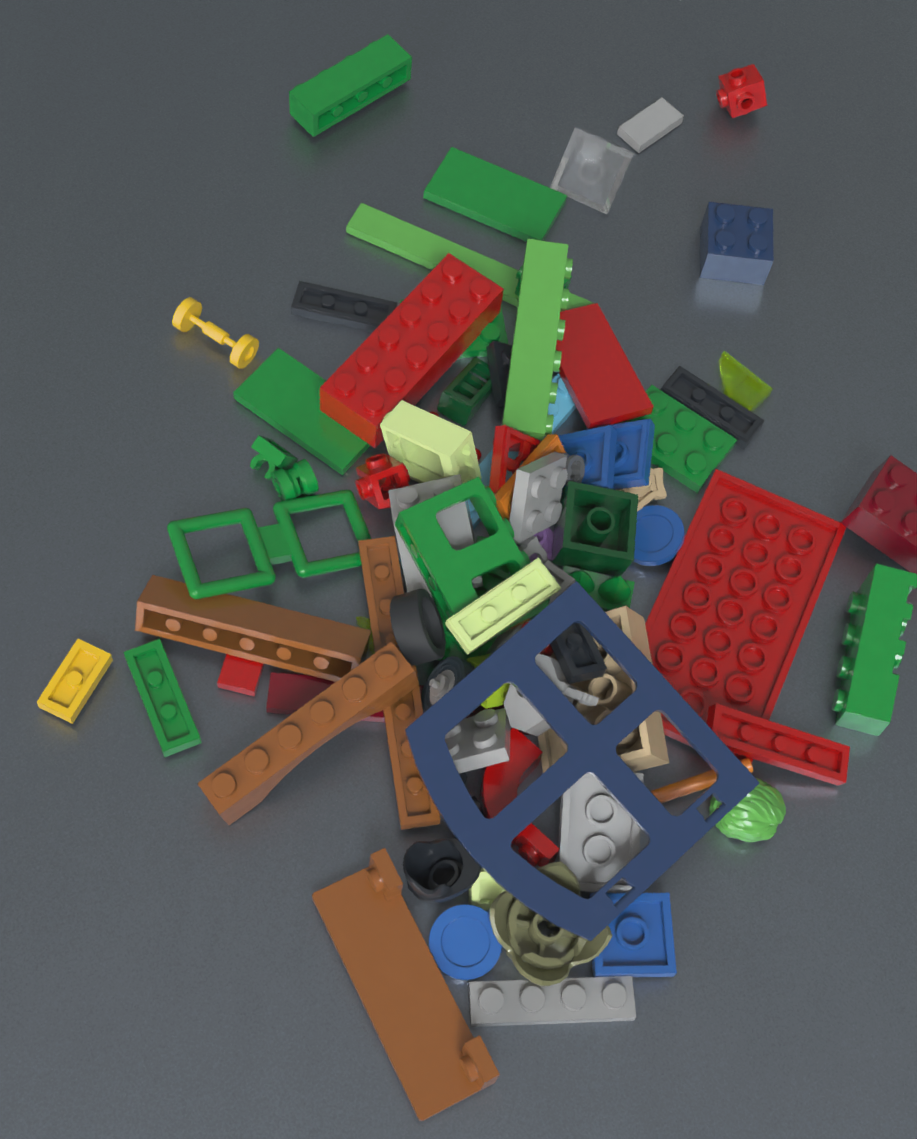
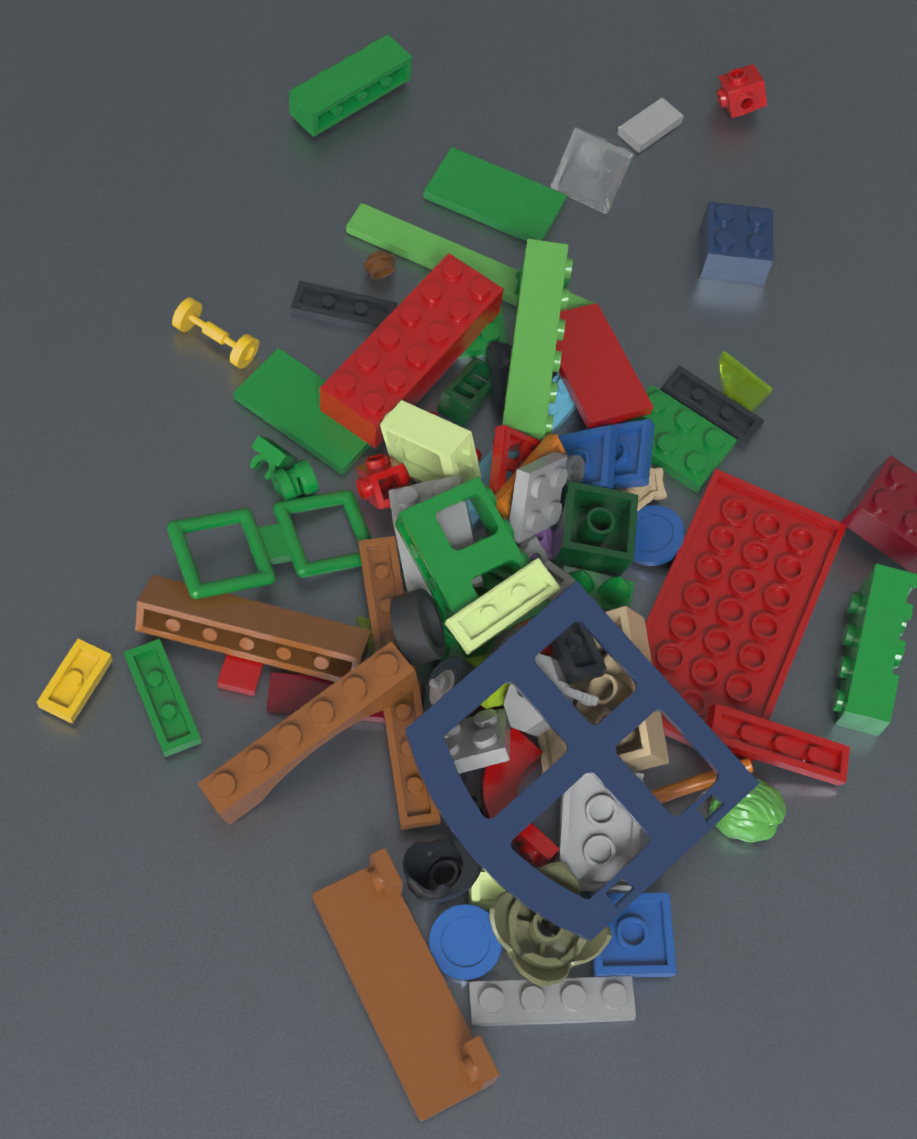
(380, 264): none -> reddish brown plate

